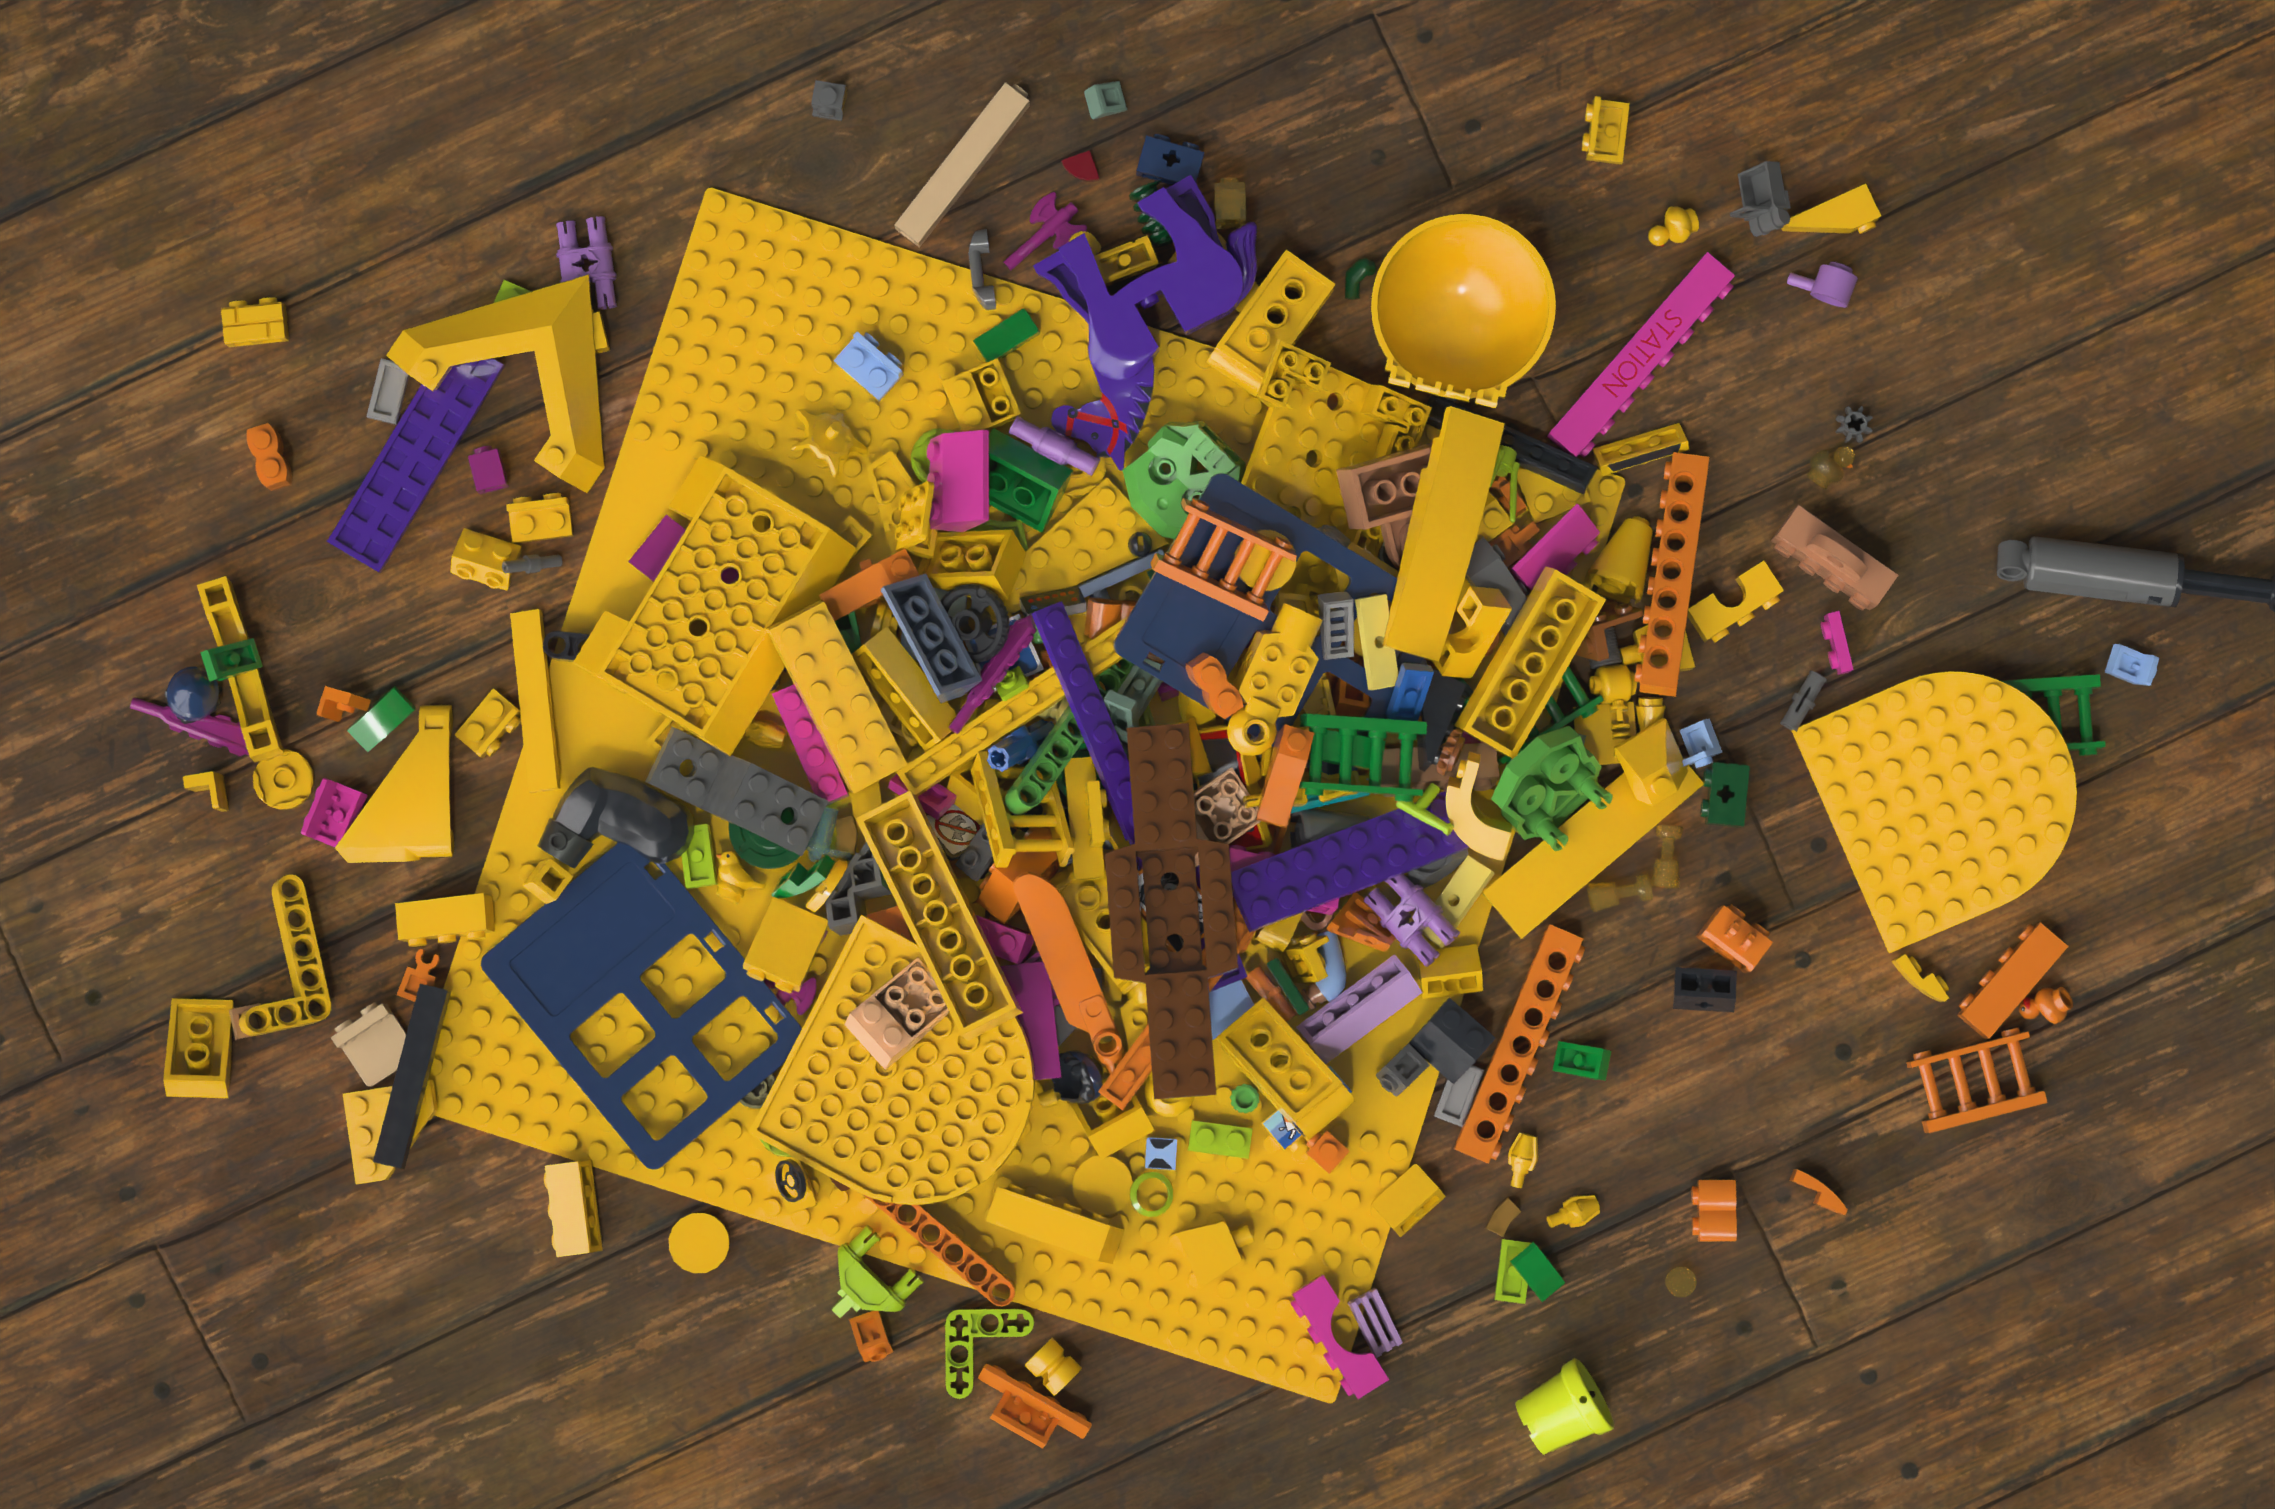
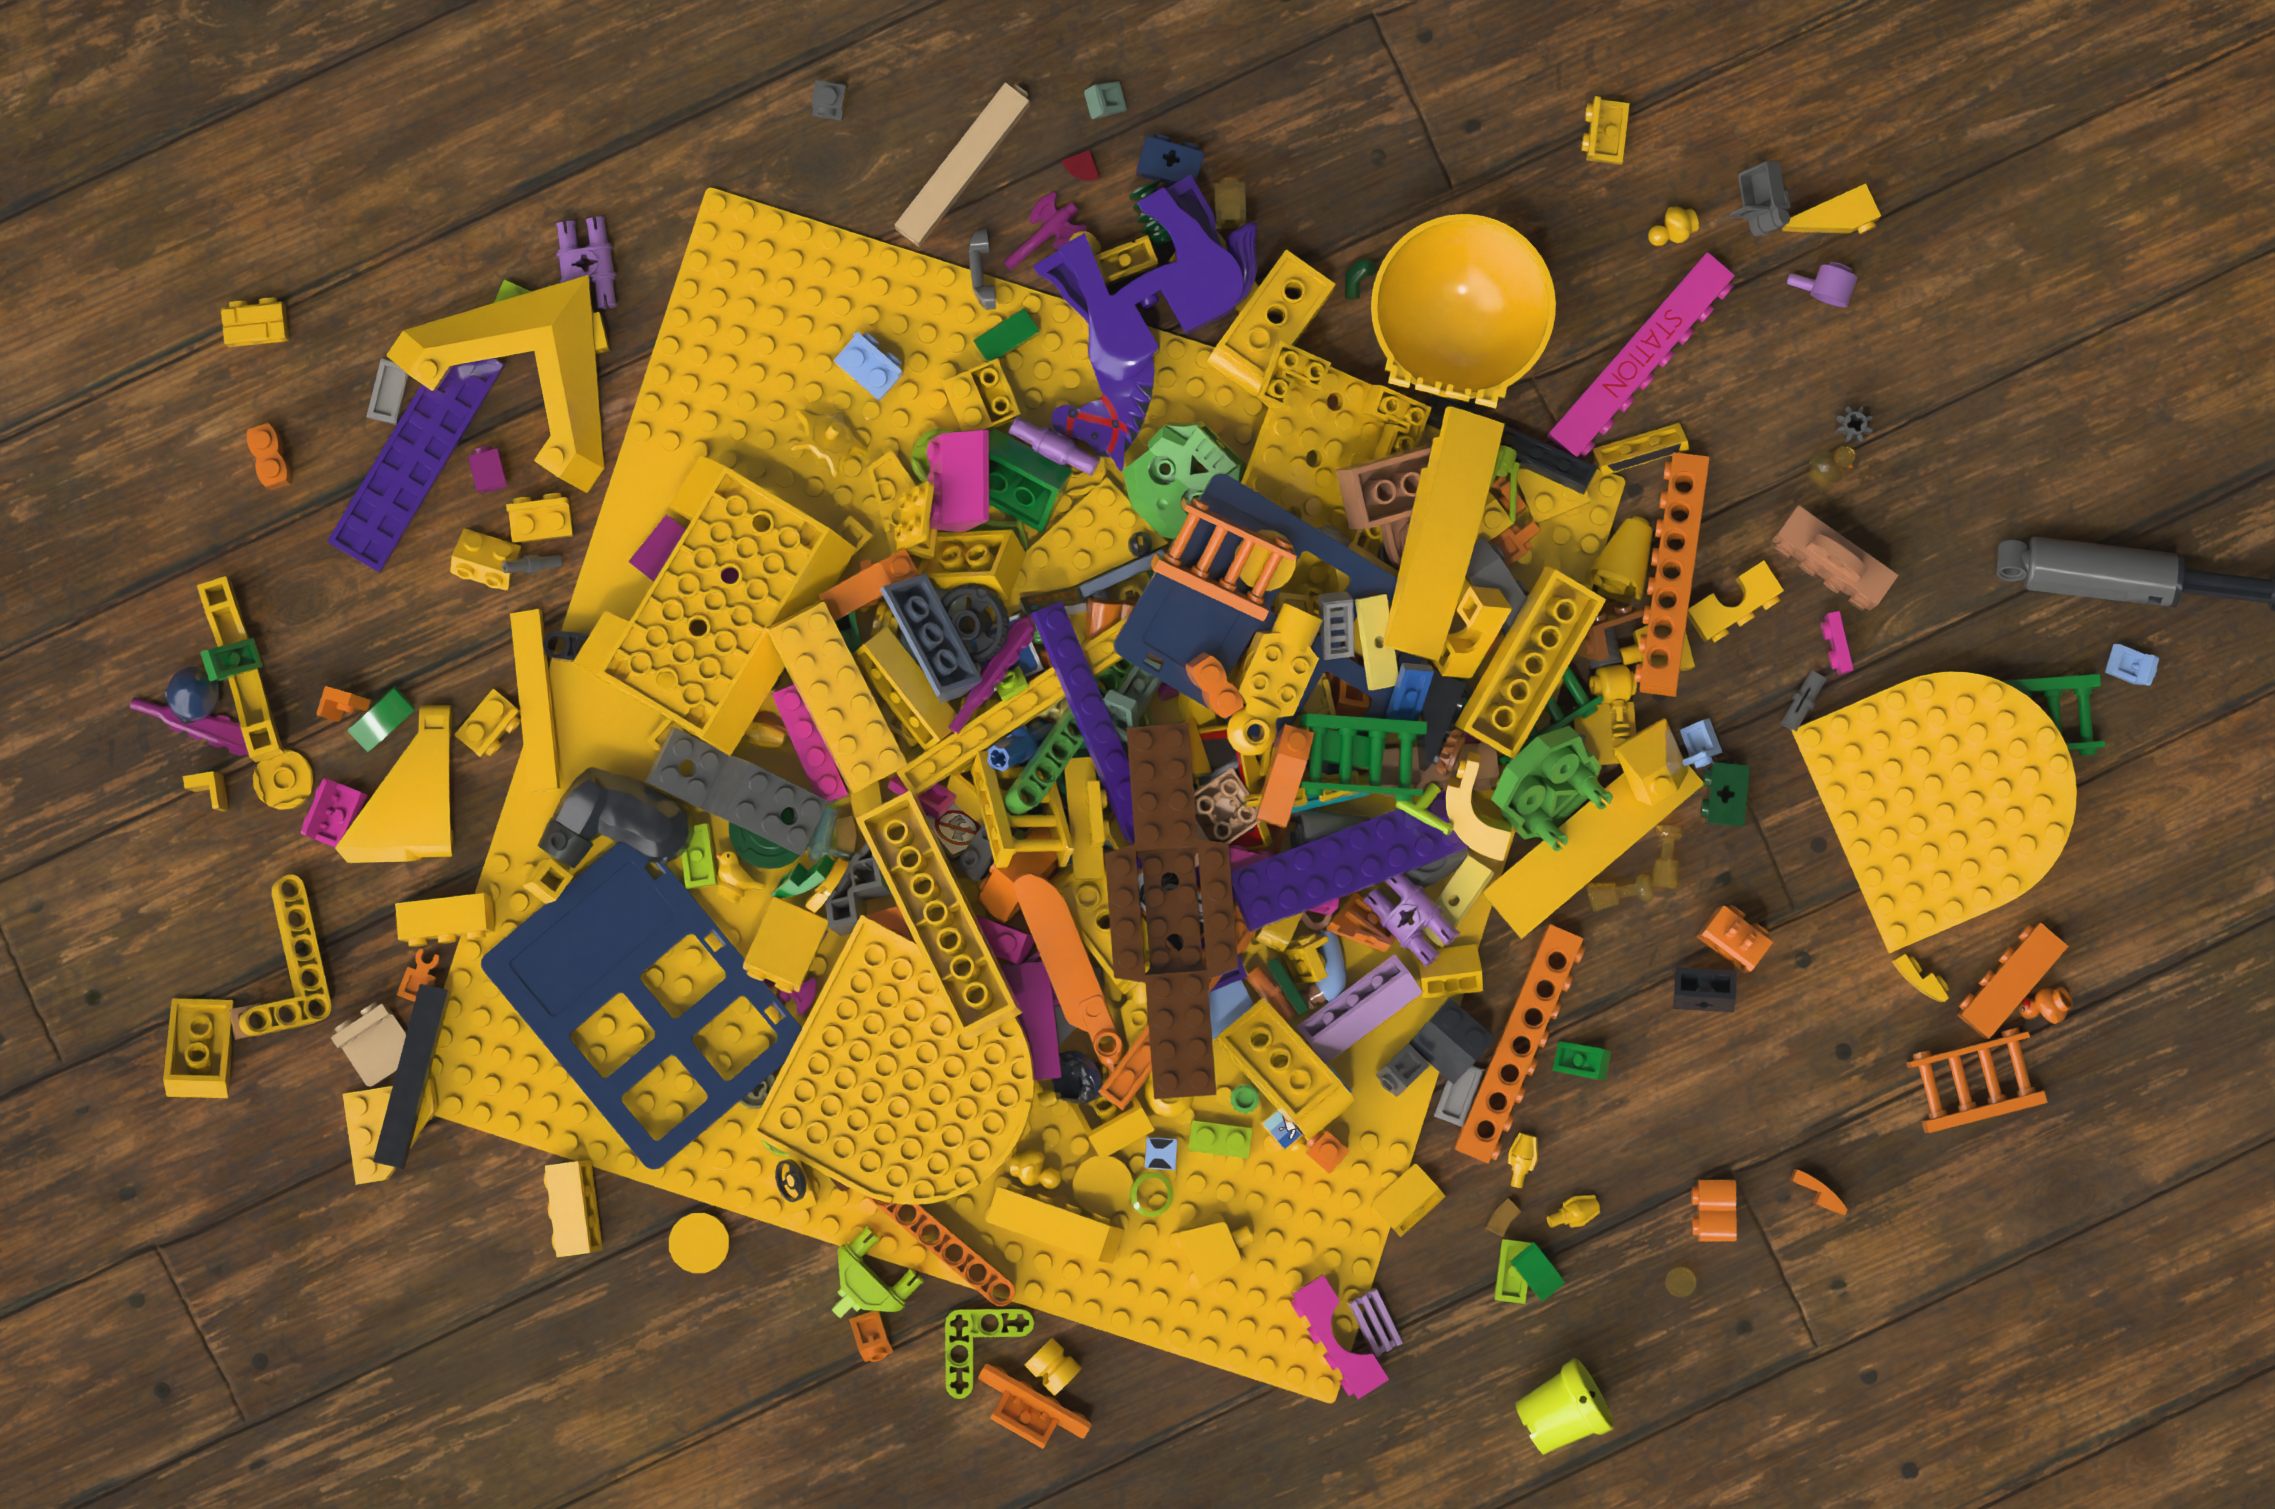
(898, 1014): light nougat slope -> none
(1030, 1167): none -> yellow animal
(1558, 548): dark pink slope -> none
(1649, 711): yellow cone -> none

